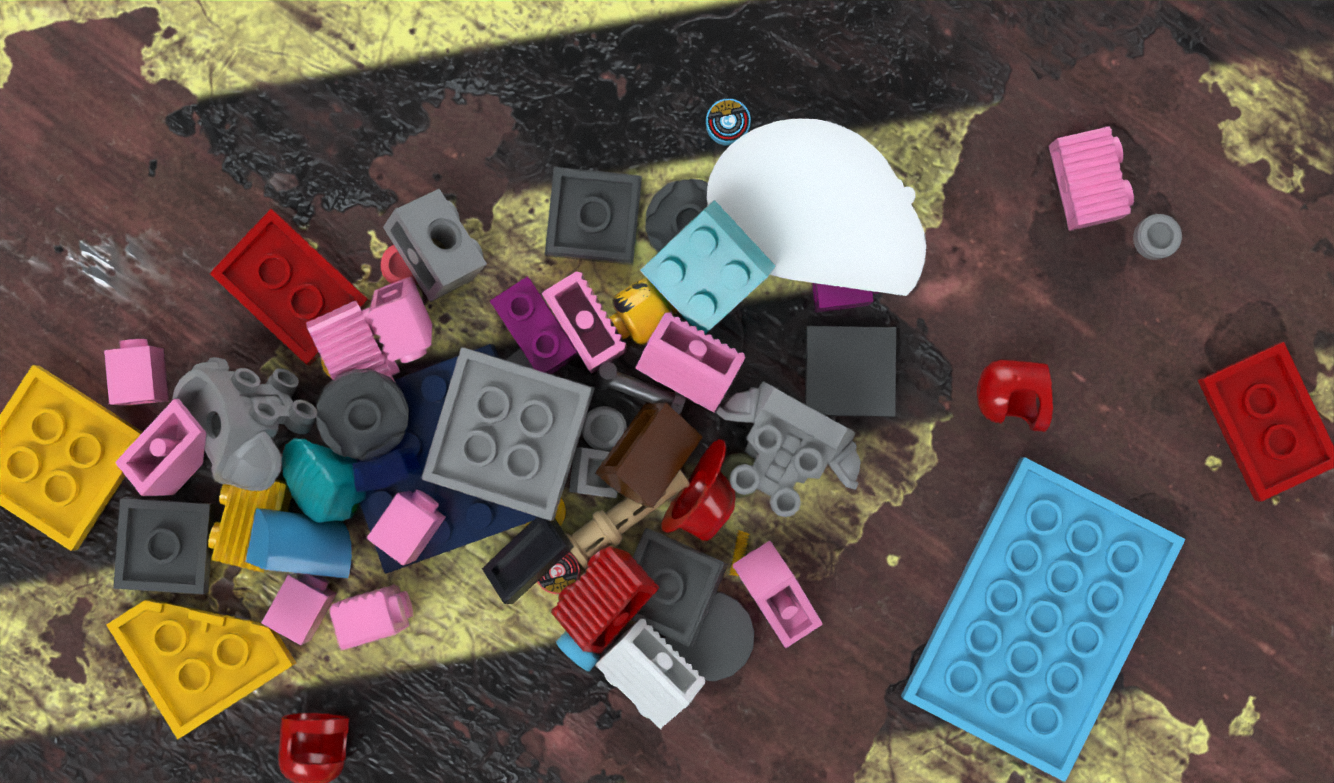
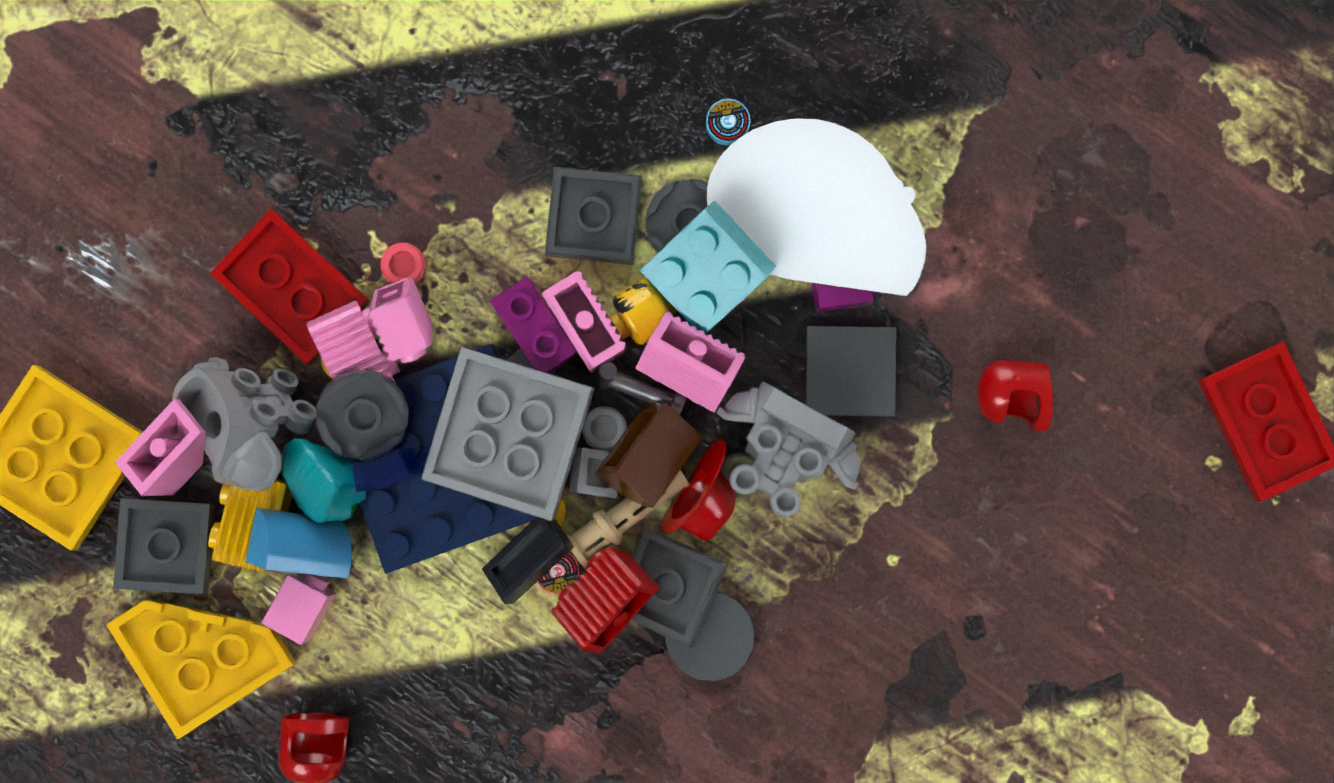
(136, 373): bright pink brick -> none
(371, 616): bright pink brick -> none
(407, 526): bright pink brick -> none
(435, 268): light grey brick -> none
(583, 659): medium azure tile -> none
(650, 673): white brick -> none
(739, 548): yellow leg -> none
(777, 594): bright pink slope -> none
(1043, 618): medium azure plate -> none
(1091, 178): bright pink brick -> none
(1157, 236): light grey tile -> none

